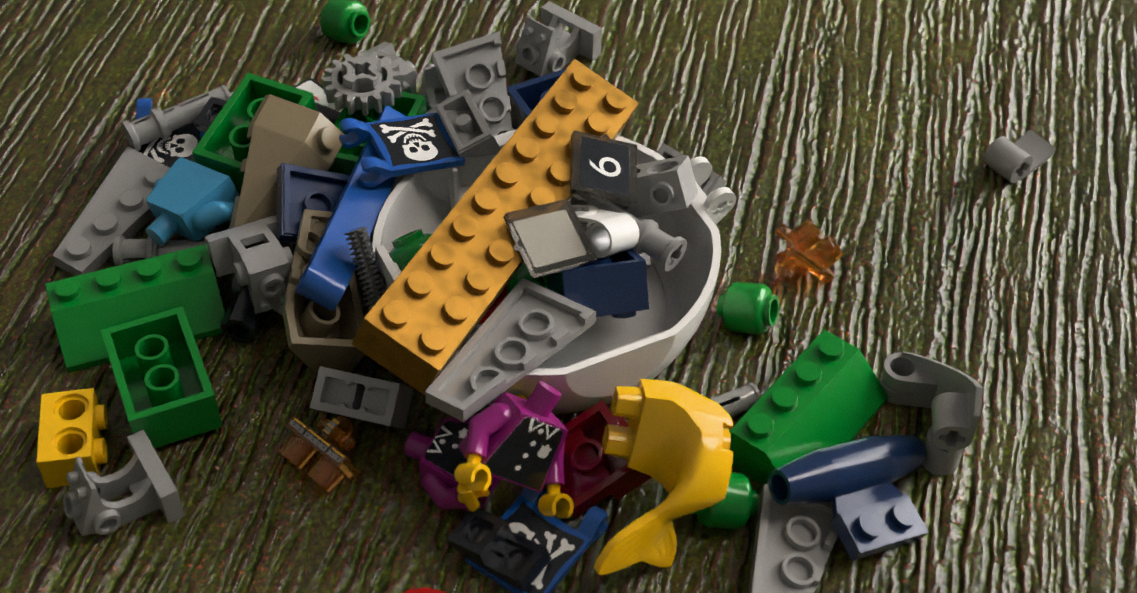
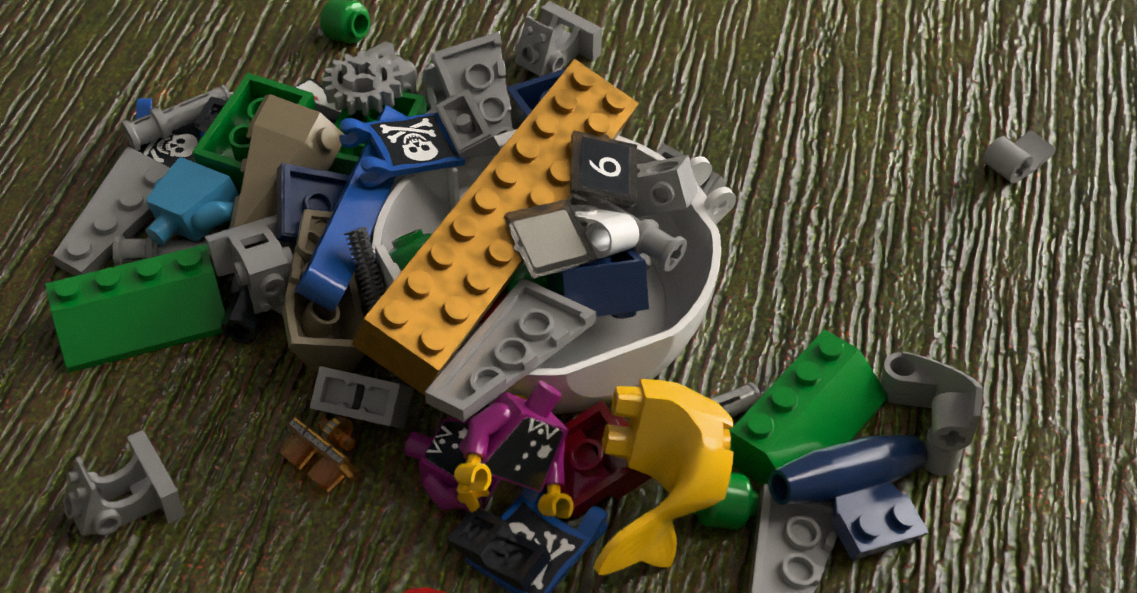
(70, 429): yellow brick -> none
(162, 377): green brick -> none
(748, 308): green head -> none
(806, 252): clear orange hips -> none

